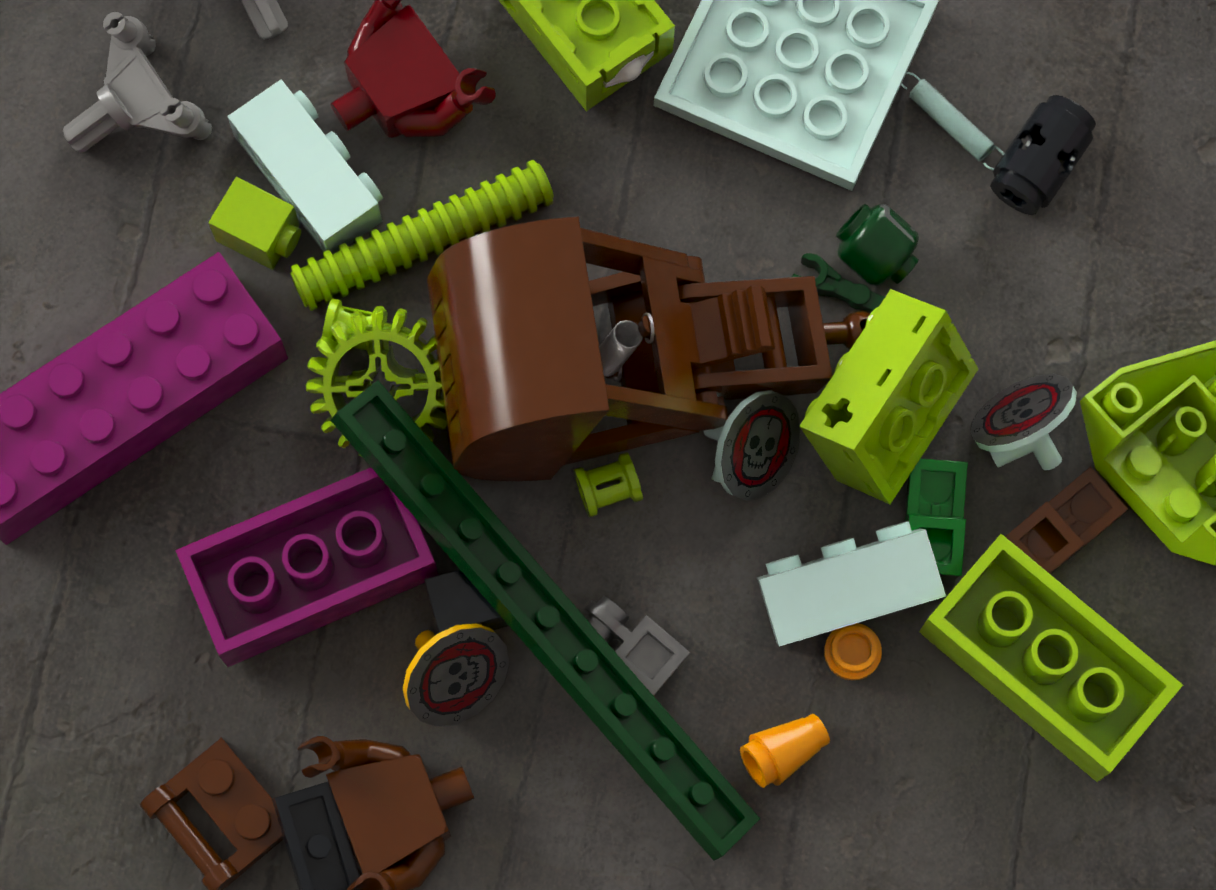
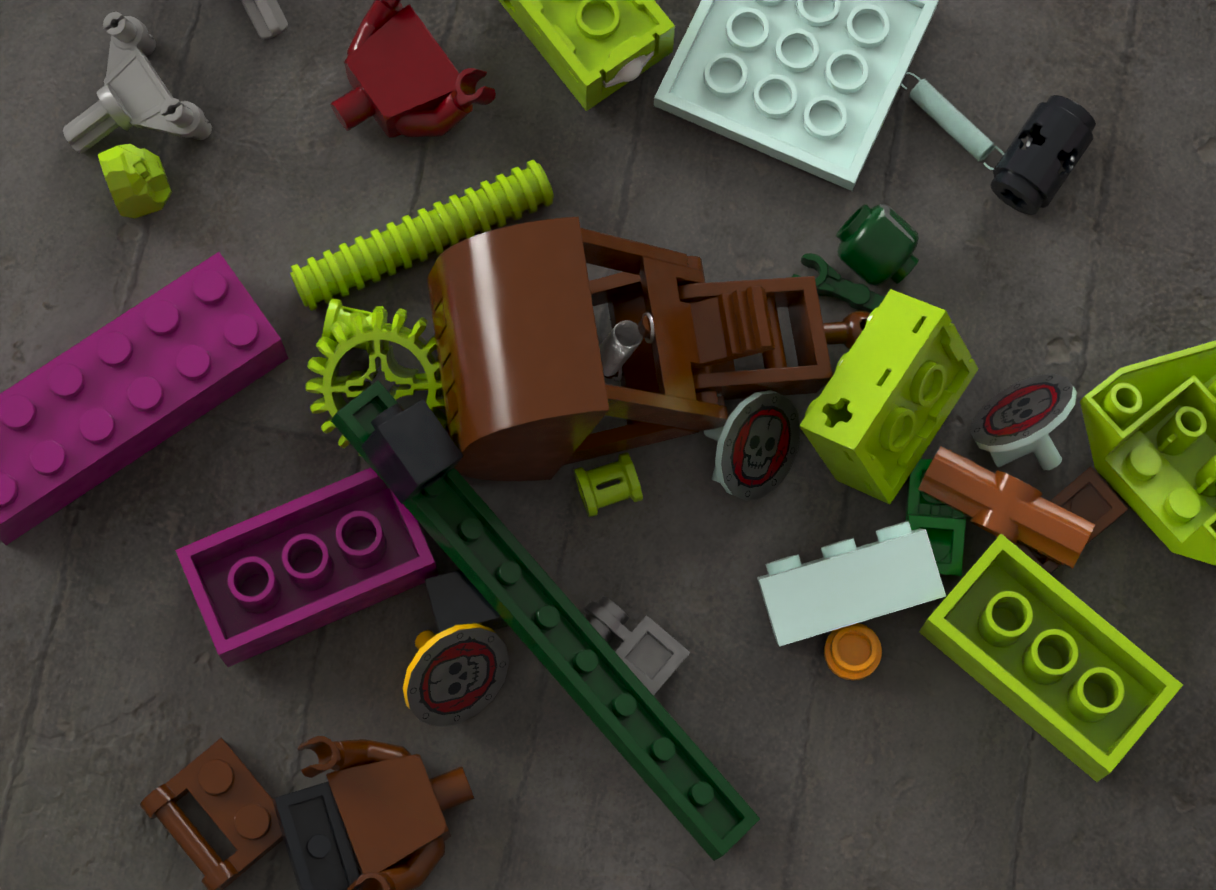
(135, 180): none -> lime rock
(255, 224): lime brick -> none
(307, 166): light aqua brick -> none
(410, 449): none -> black brick
(783, 749): light orange cone -> none
(1006, 507): none -> dark orange piece

